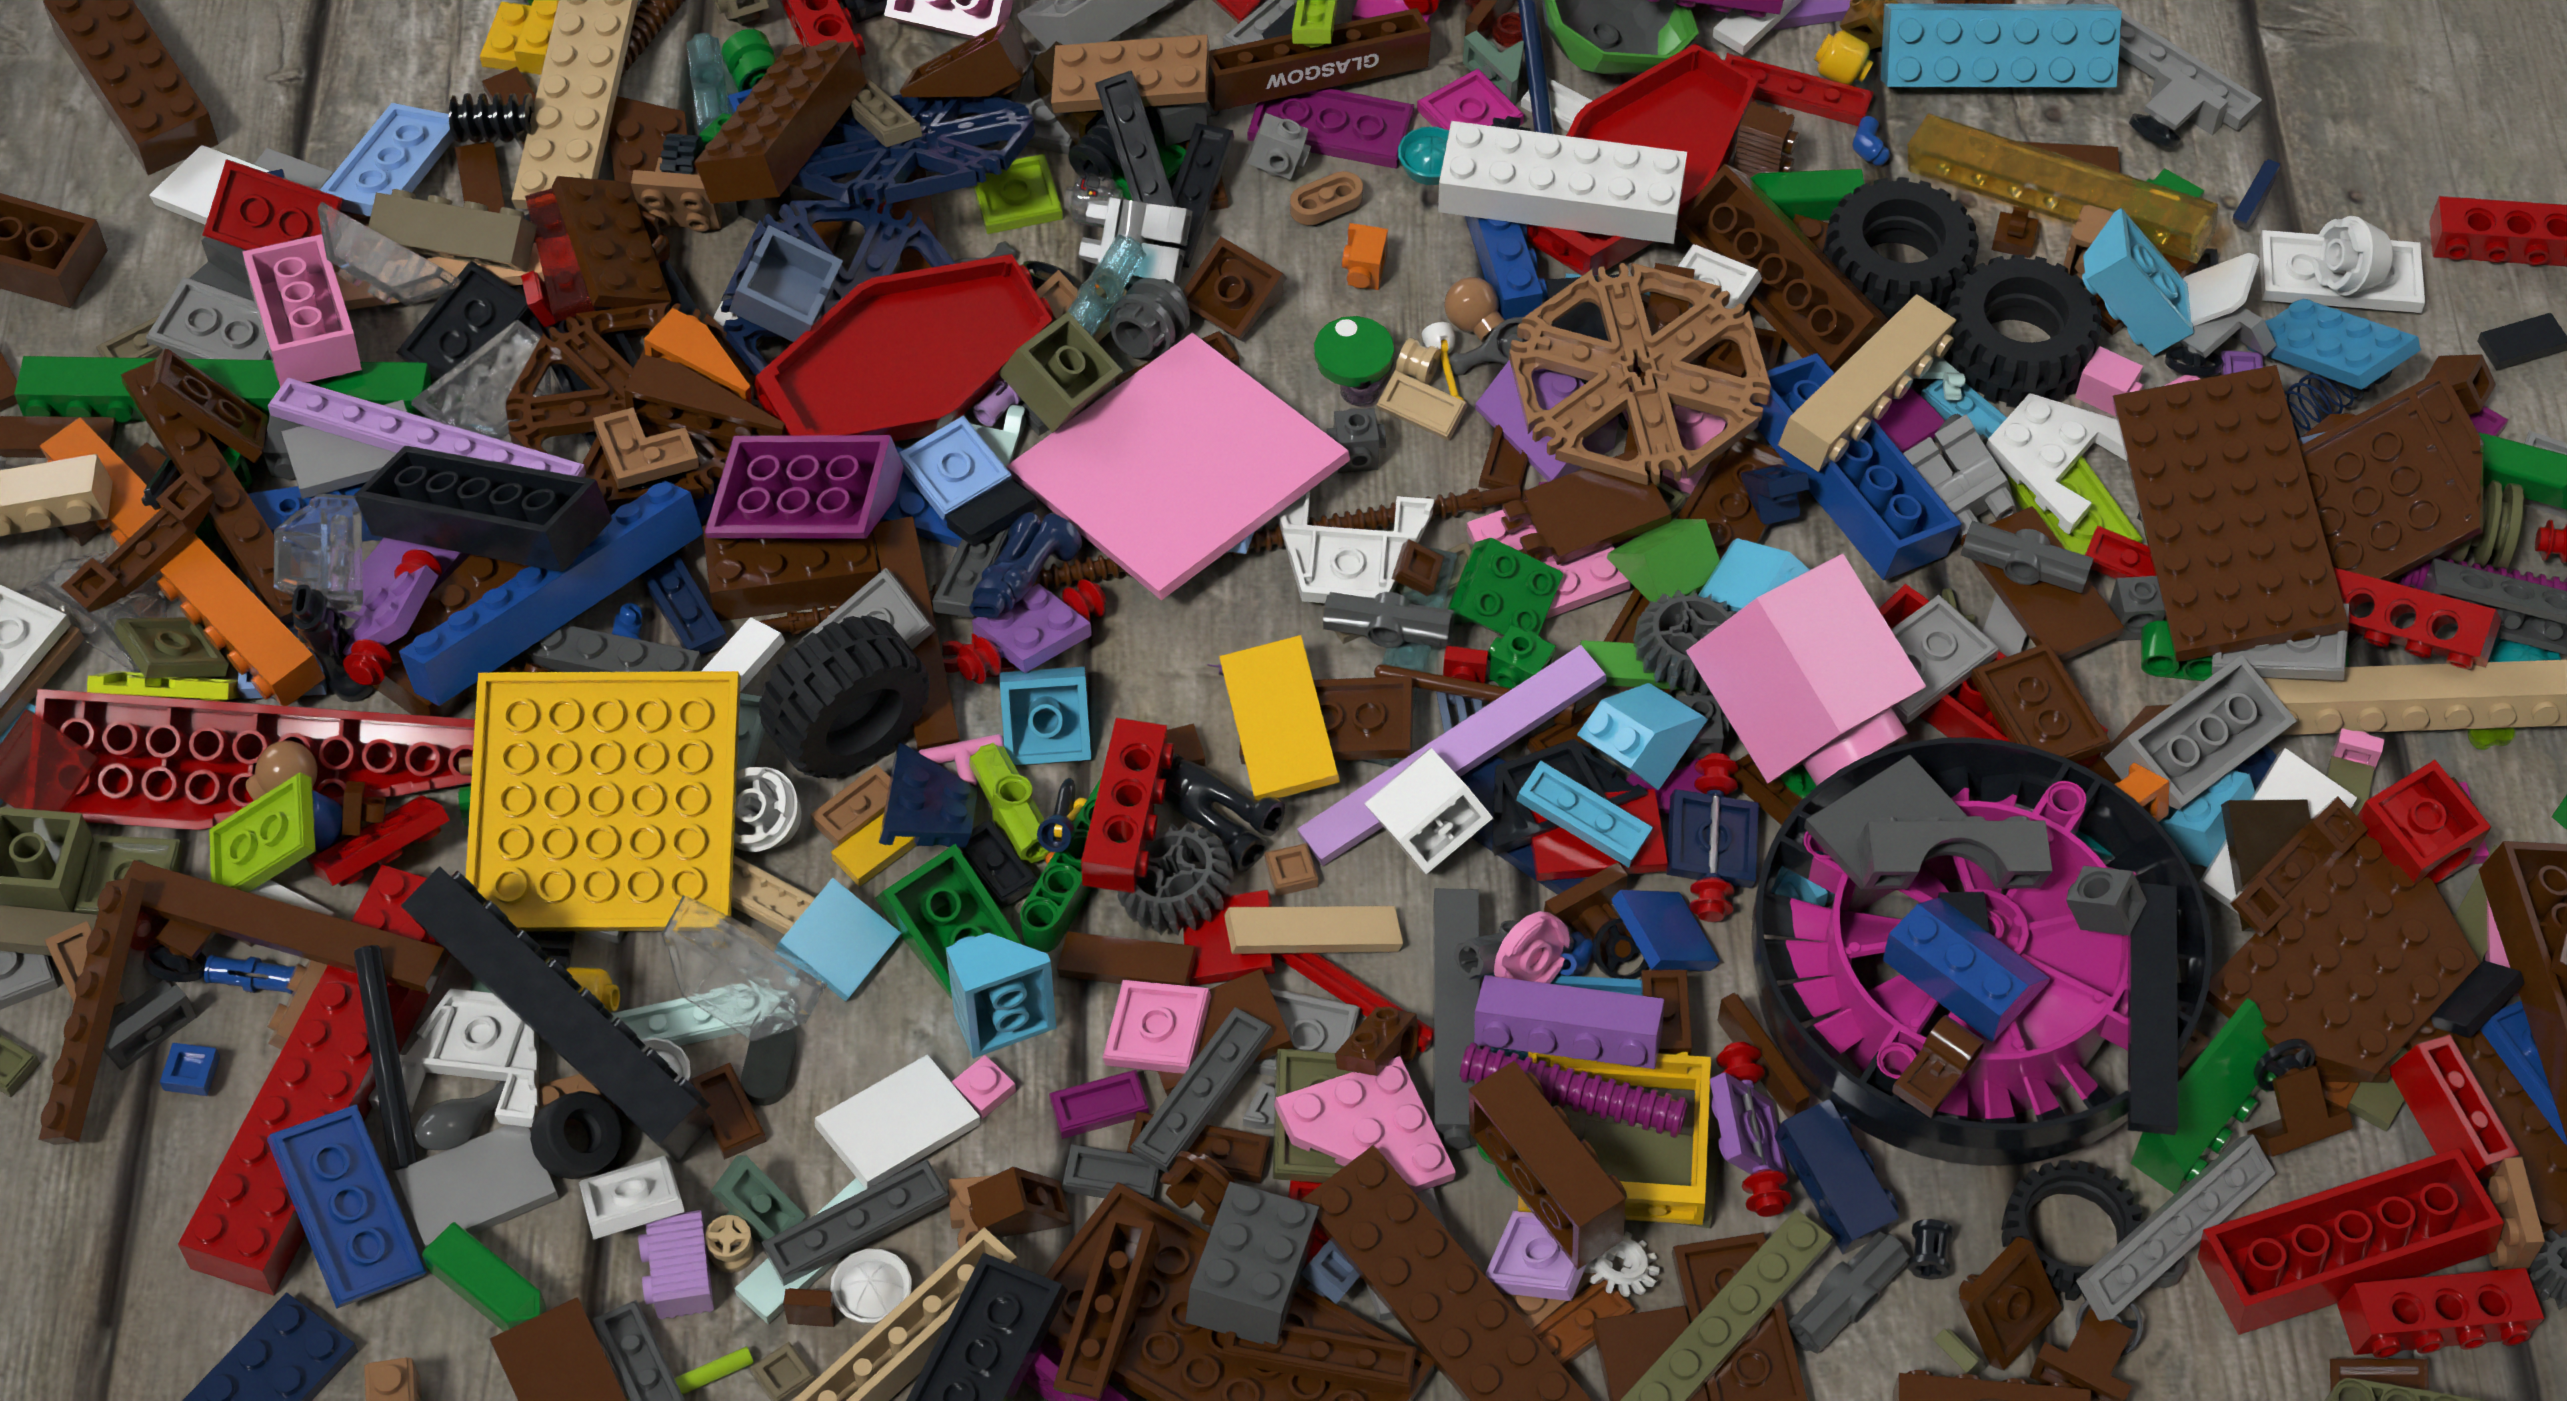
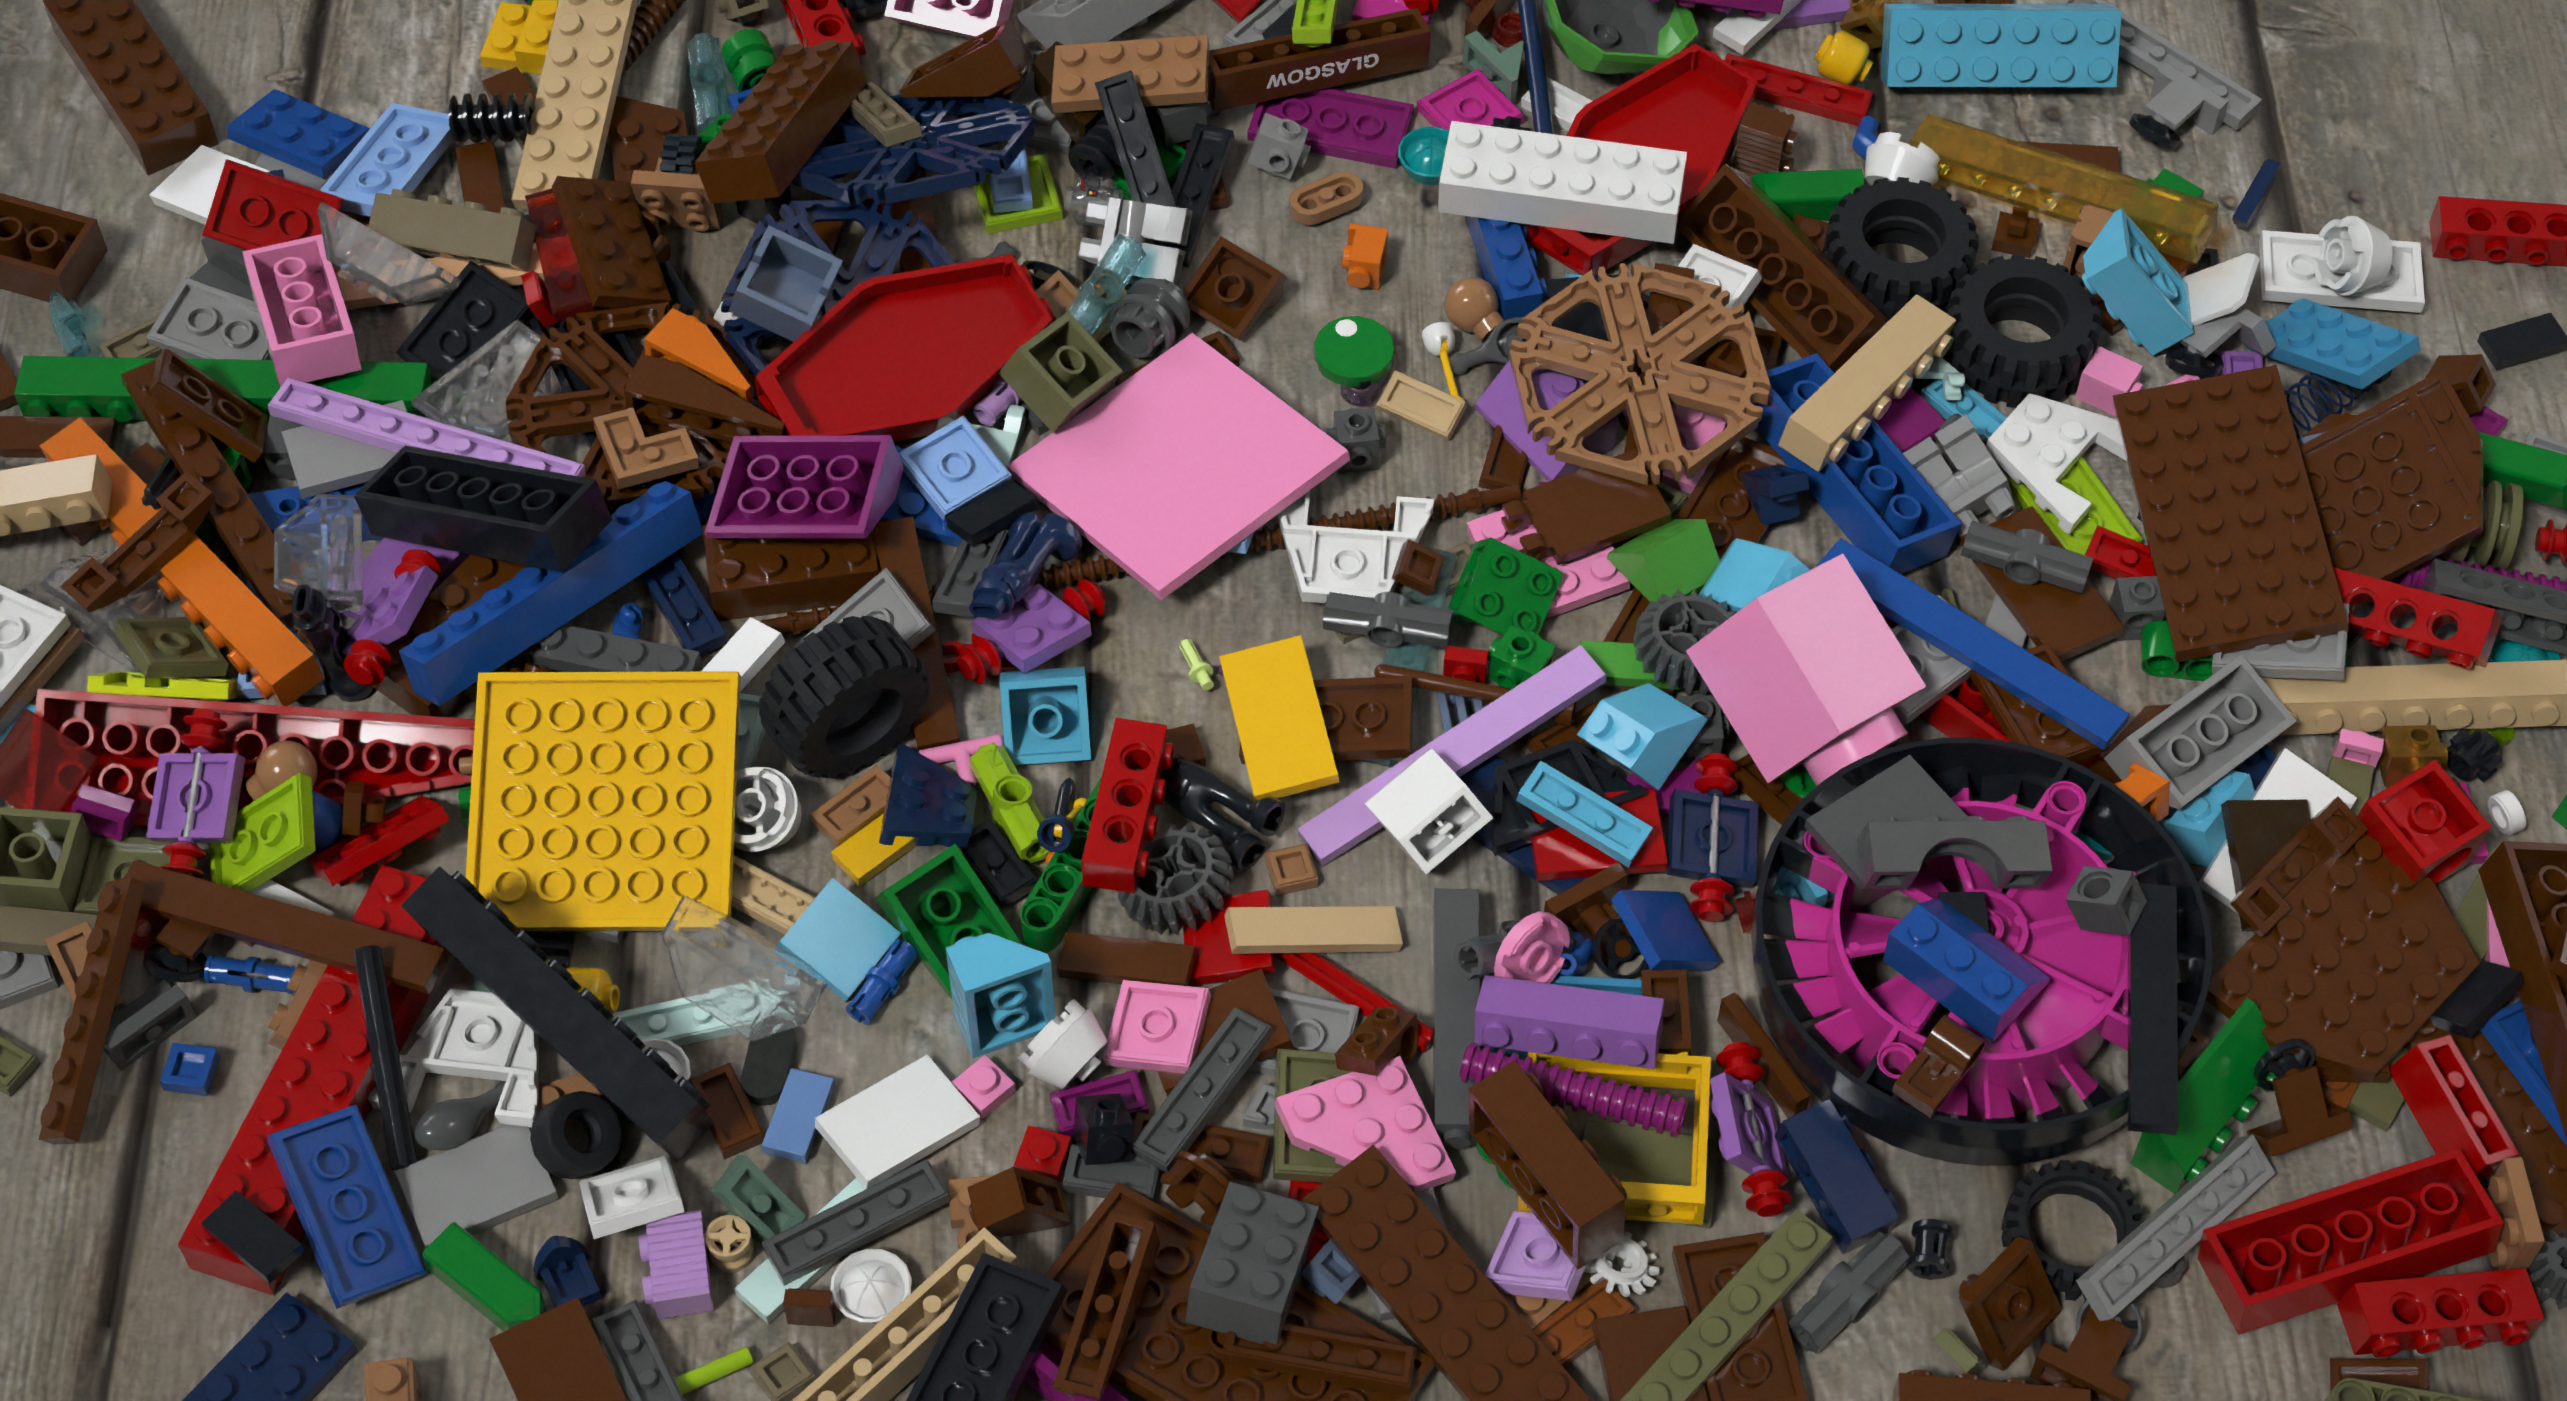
(67, 321): none -> clear light blue slope
(106, 811): none -> magenta piece
(195, 794): none -> medium lavender plate
(252, 1237): none -> black tile
(297, 133): none -> blue plate
(566, 1271): none -> dark blue tile
(793, 1121): none -> medium blue tile
(882, 982): none -> blue pin
(1012, 188): none -> light blue tile
(1043, 1152): none -> red plate
(1066, 1047): none -> white cone
(1103, 1129): none -> black brick
(1200, 671): none -> yellowish green piece
(1418, 360): tan wheel -> none
(1745, 910): none -> clear red plate
(1897, 159): none -> white cone
(1985, 650): none -> blue tile
(2409, 750): none -> pearl gold brick
(2473, 755): none -> black gear
(2507, 812): none -> white tile

